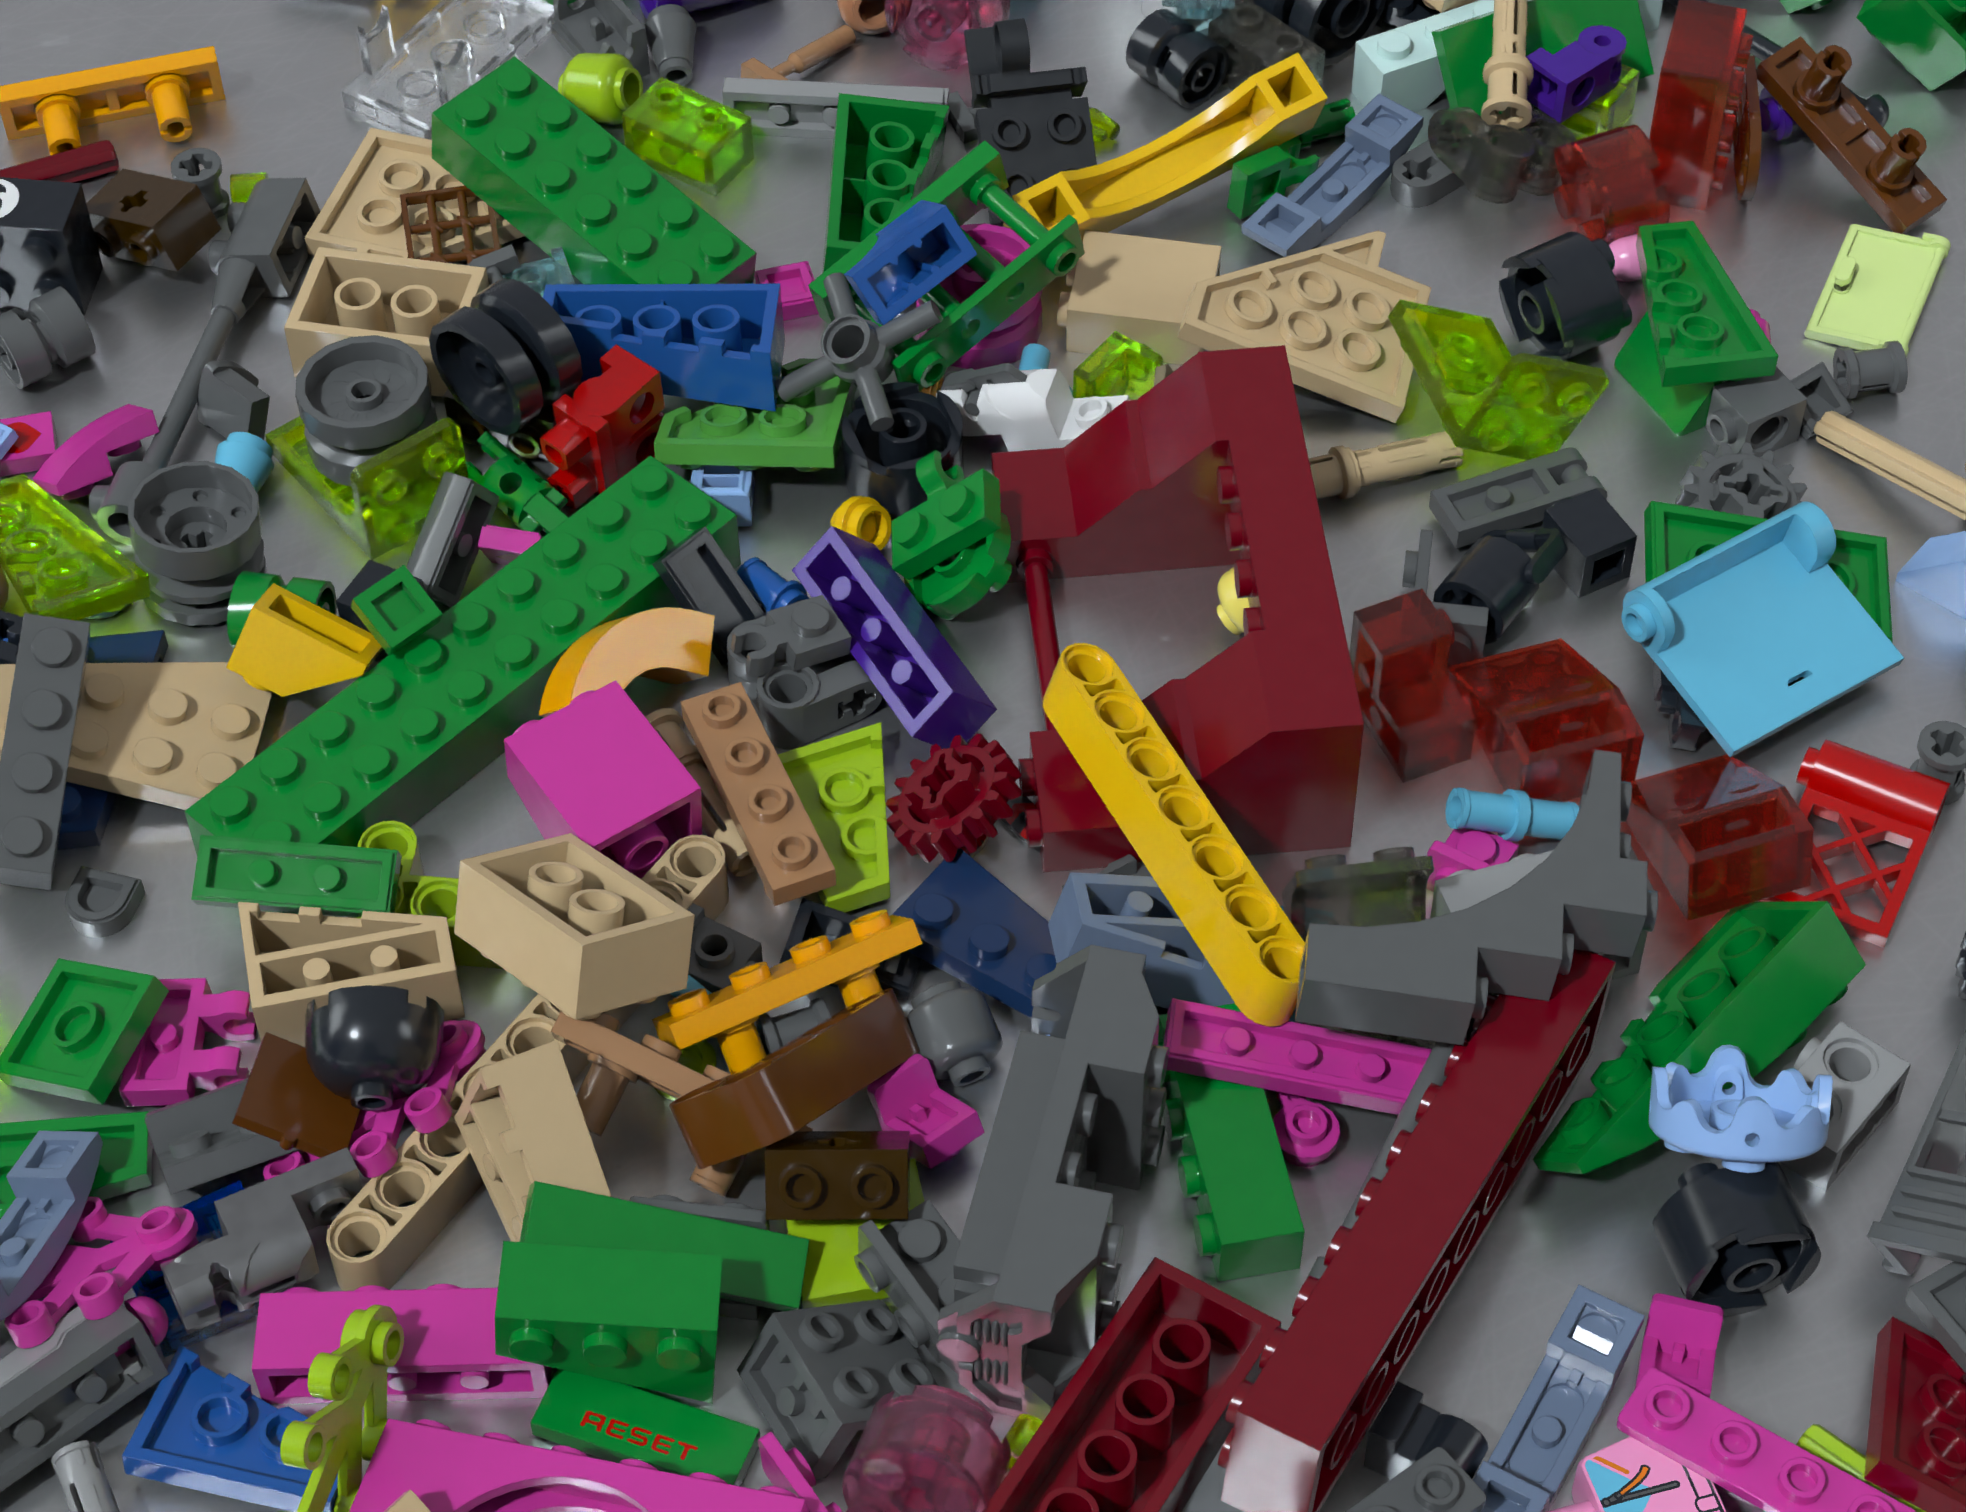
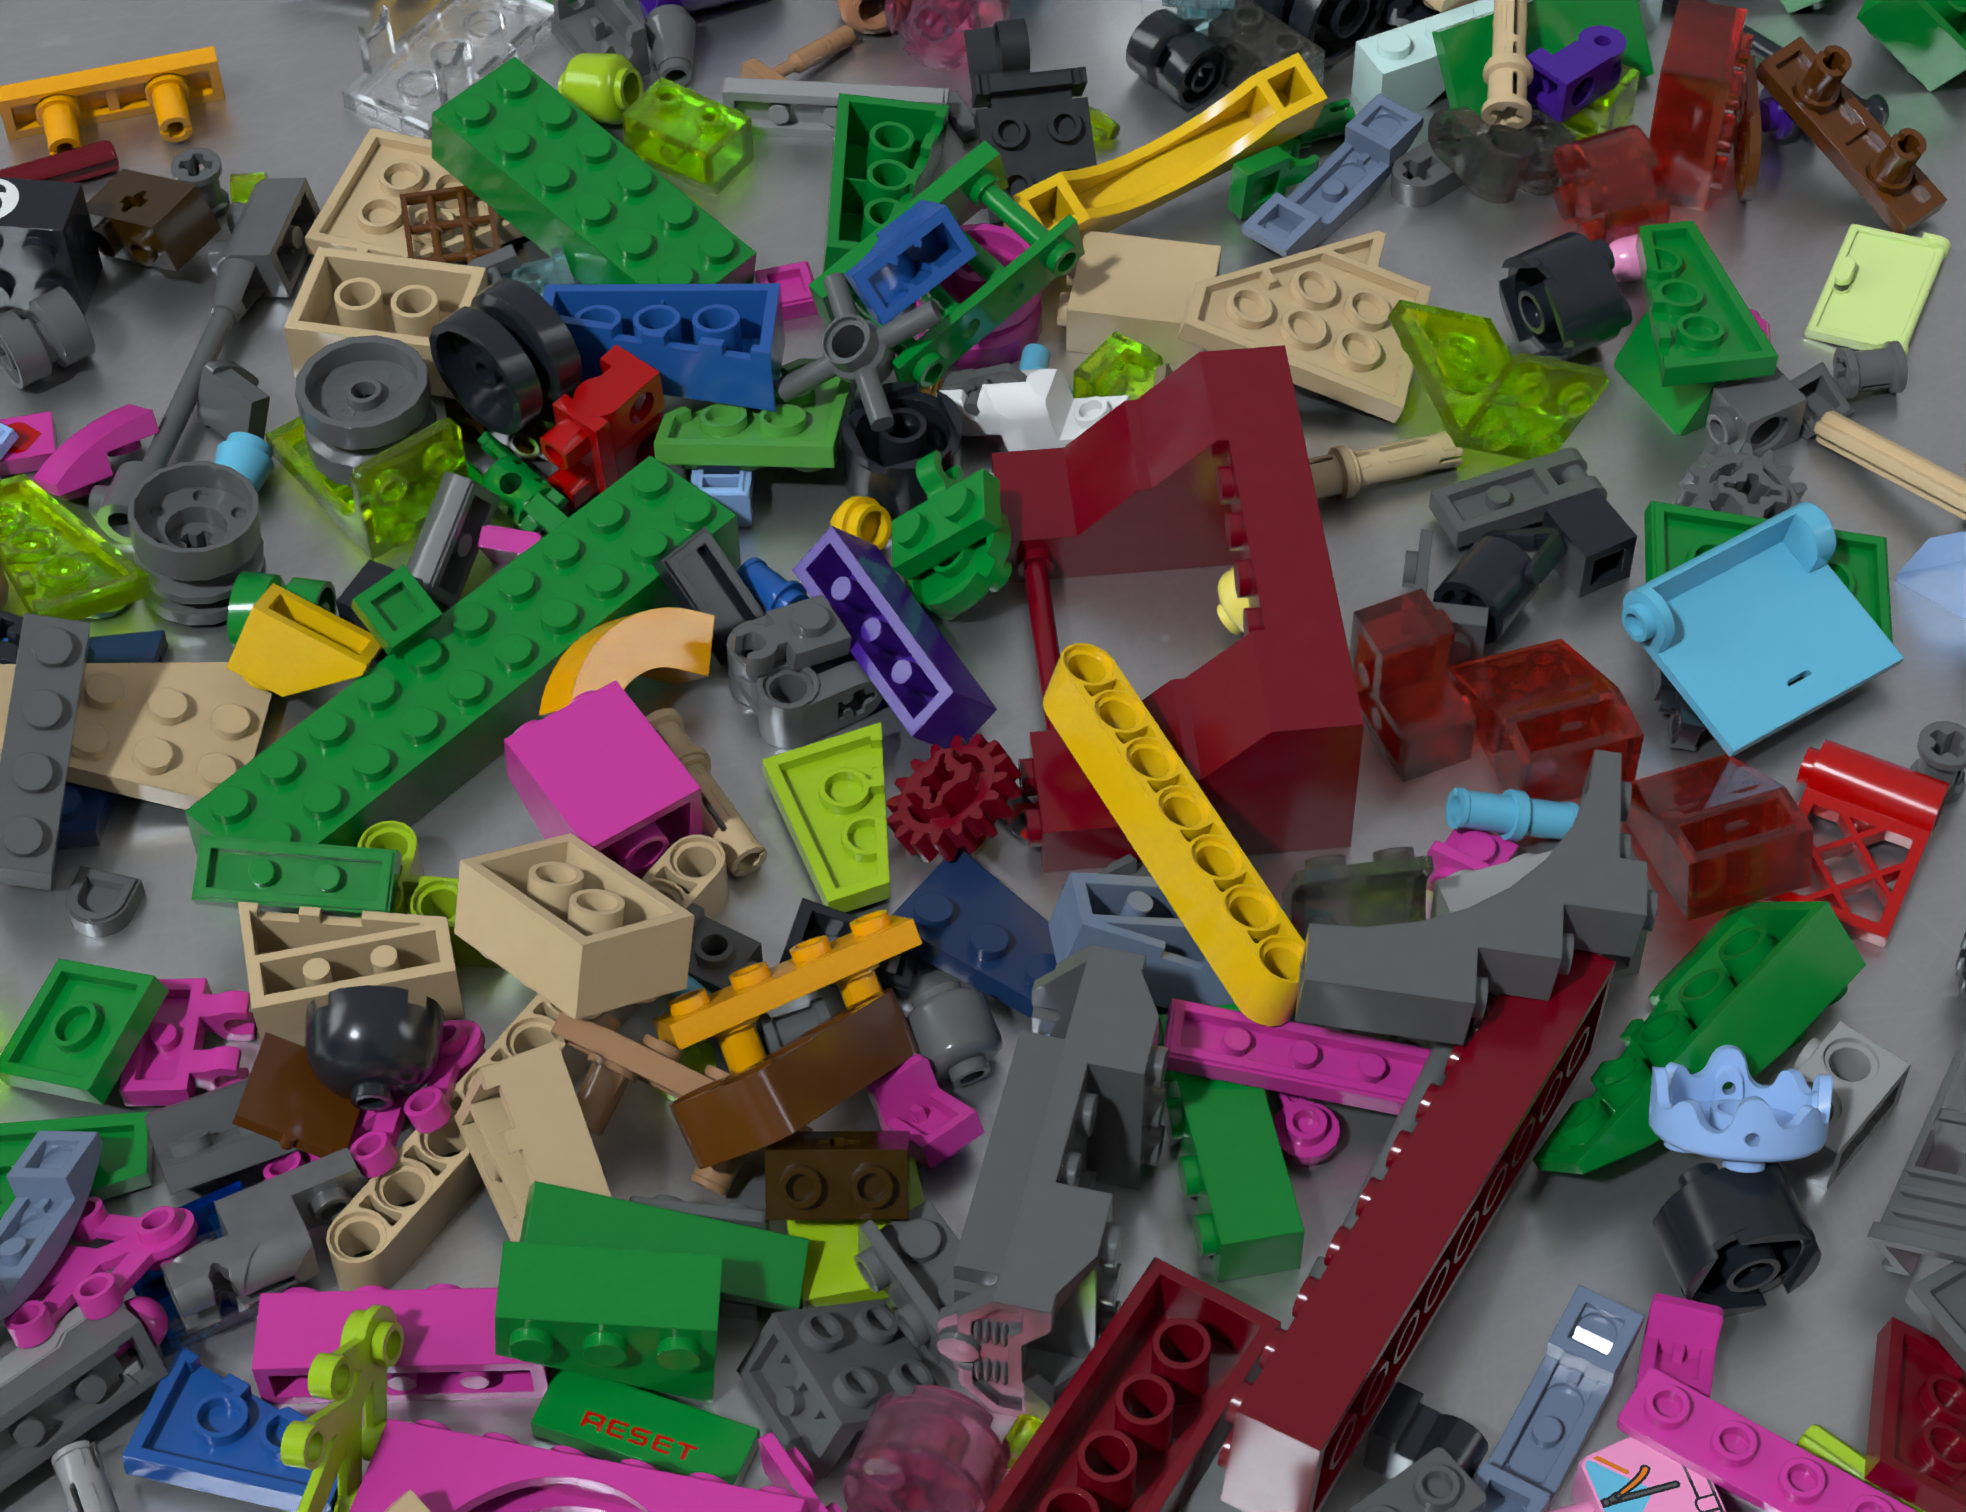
(758, 794): medium nougat plate -> none

